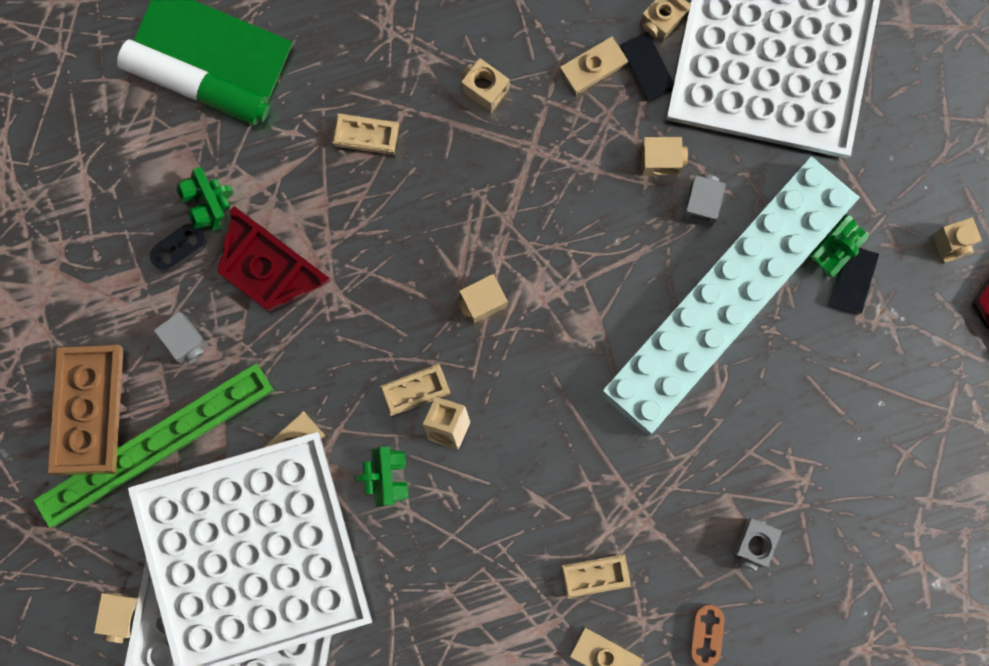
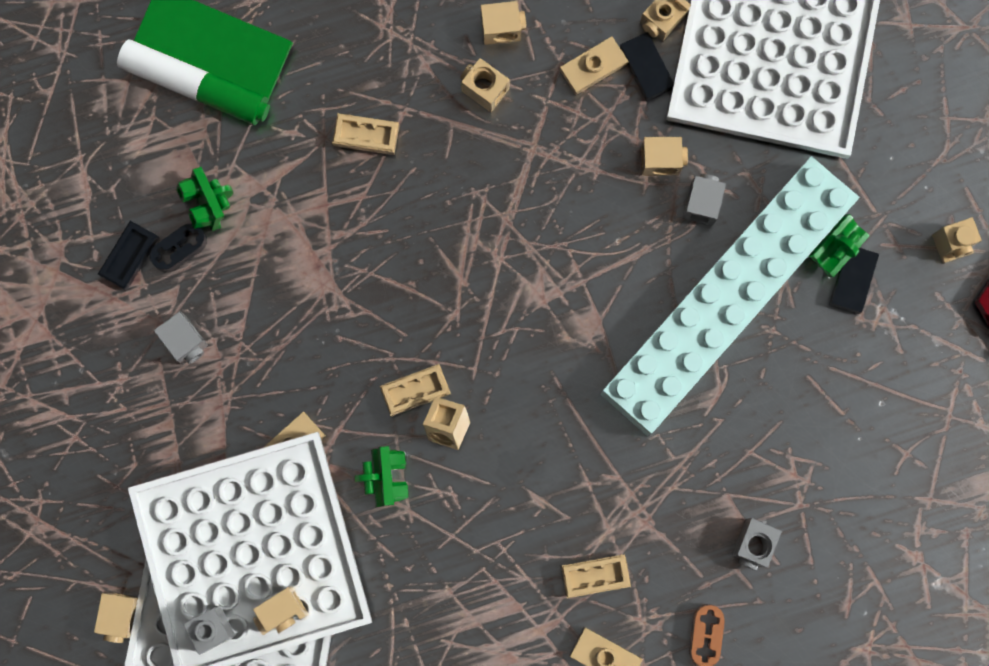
(85, 410): medium nougat plate -> none
(128, 255): none -> black tile
(156, 444): bright green plate -> none
(209, 630): none -> light grey brick
(265, 265): dark red wing -> none
(279, 611): none -> tan brick
(482, 299): tan brick -> none
(502, 22): none -> tan brick

